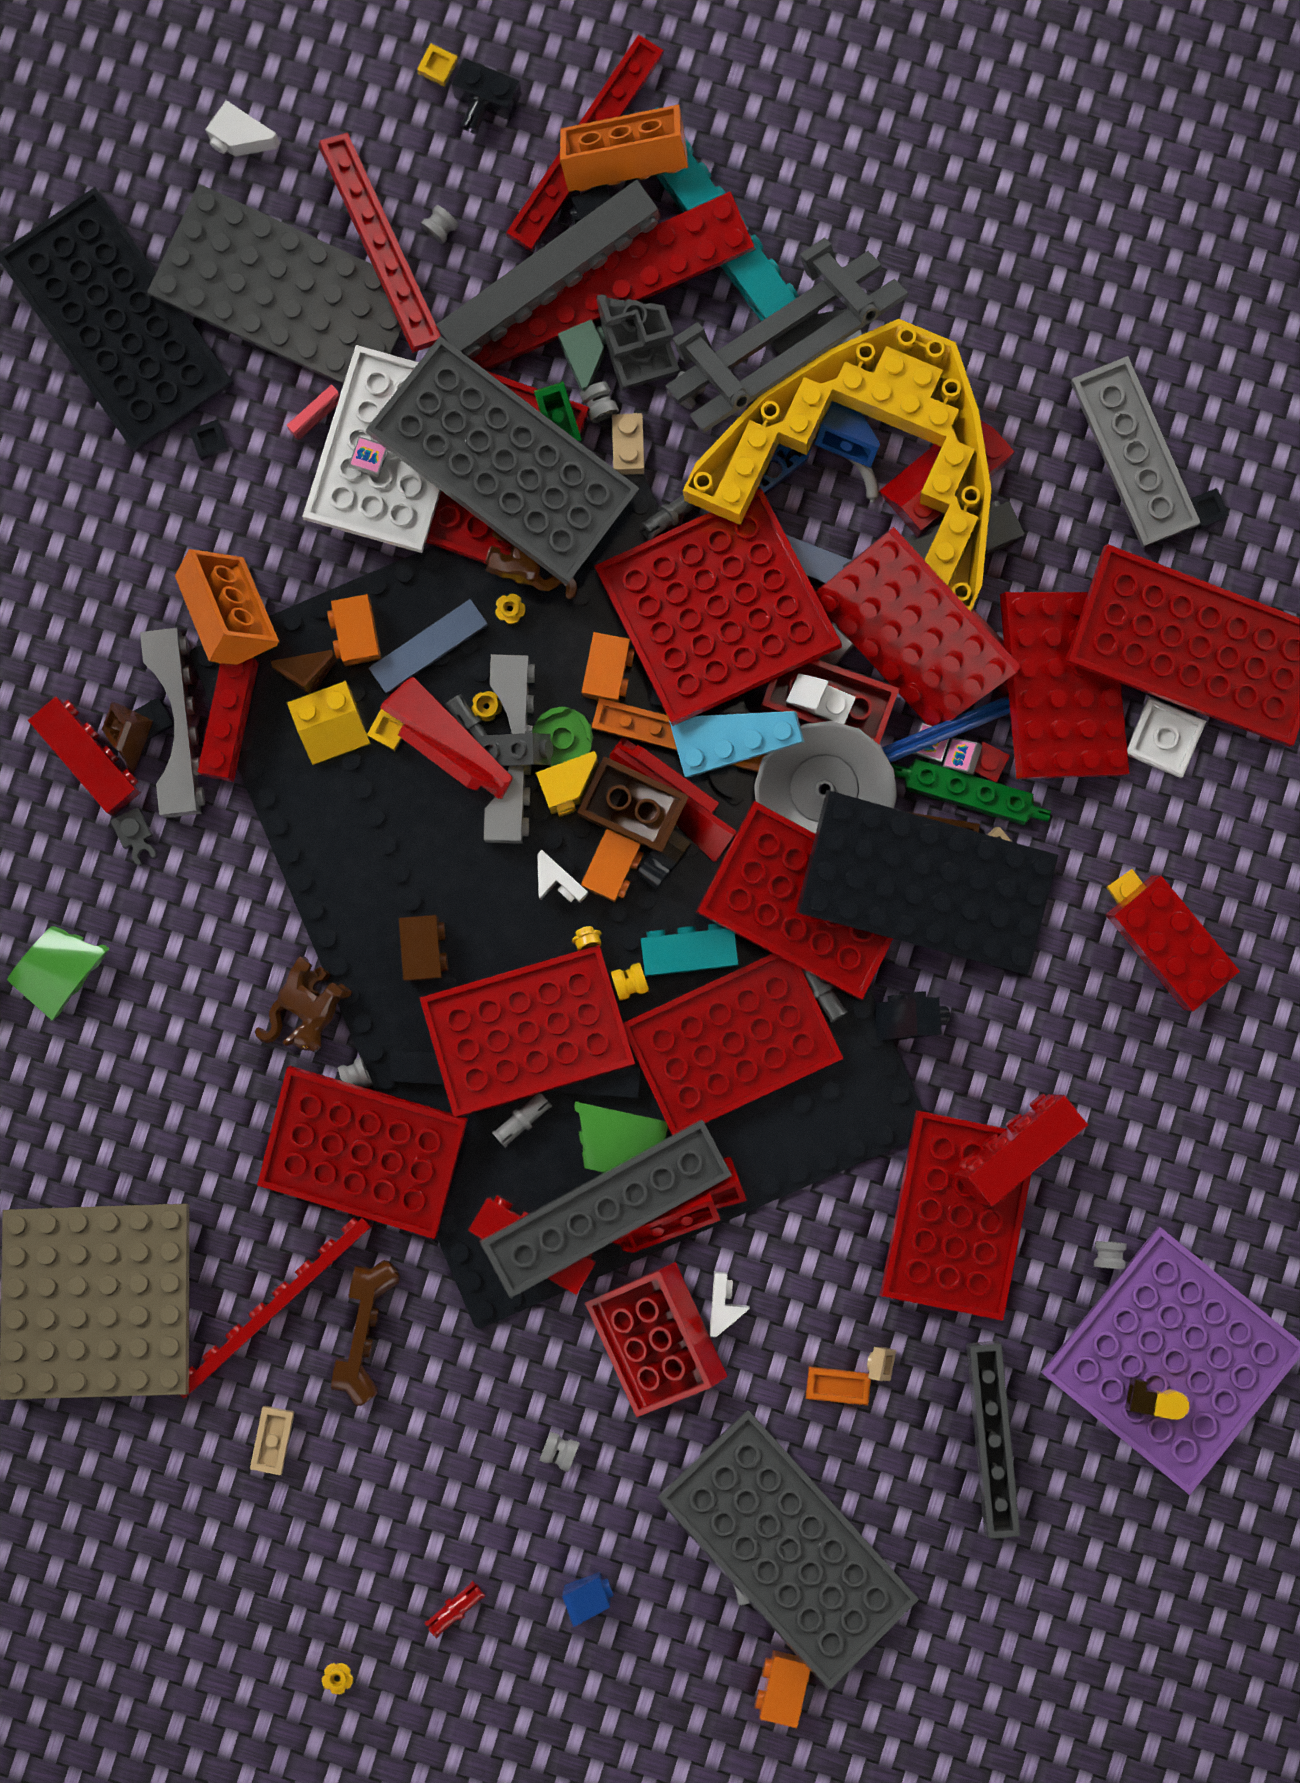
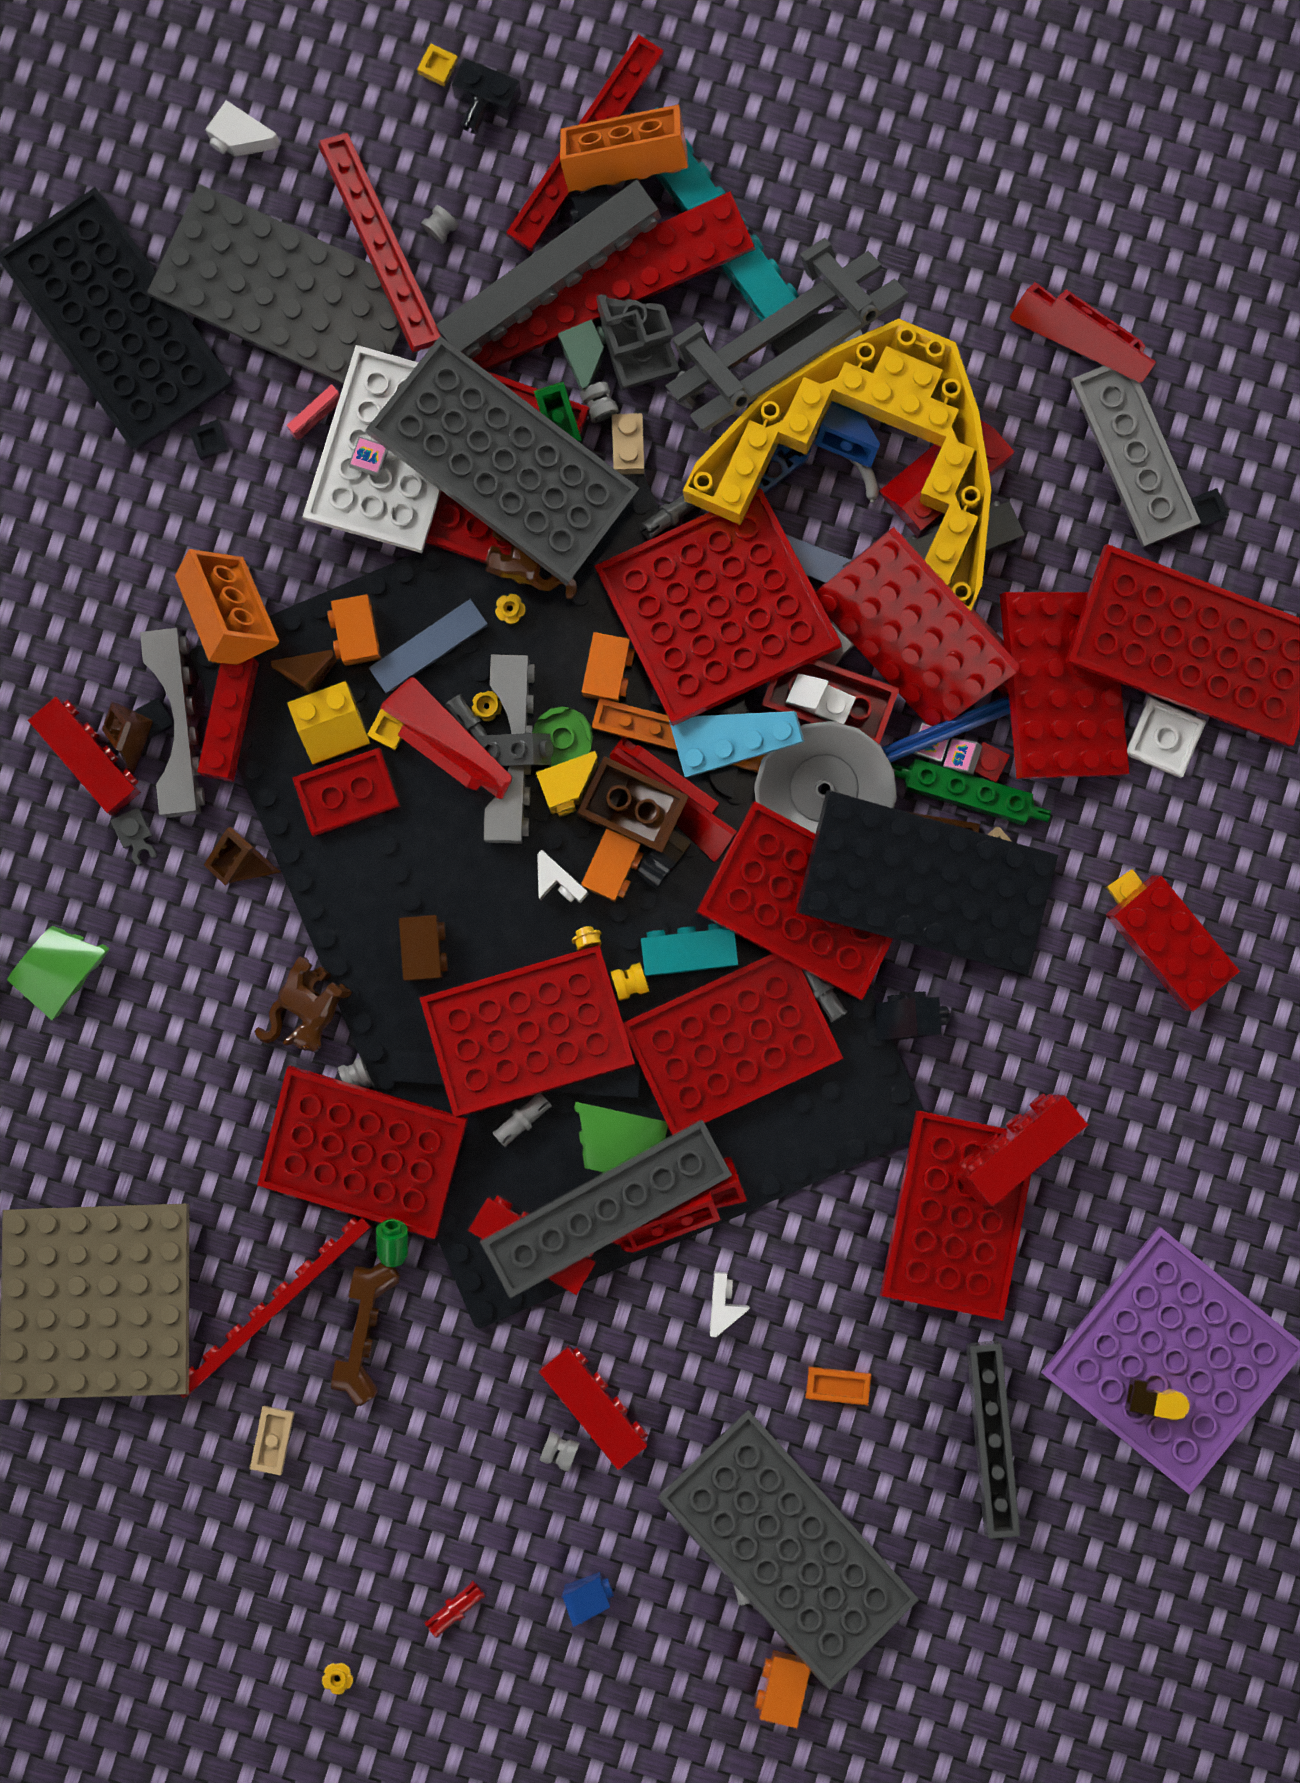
(237, 859): none -> reddish brown slope
(346, 792): none -> red tile
(392, 1242): none -> green brick
(593, 1406): none -> red brick
(656, 1340): red slope -> none
(881, 1363): tan plate -> none
(1083, 330): none -> red wedge
(1110, 1254): light grey wheel -> none

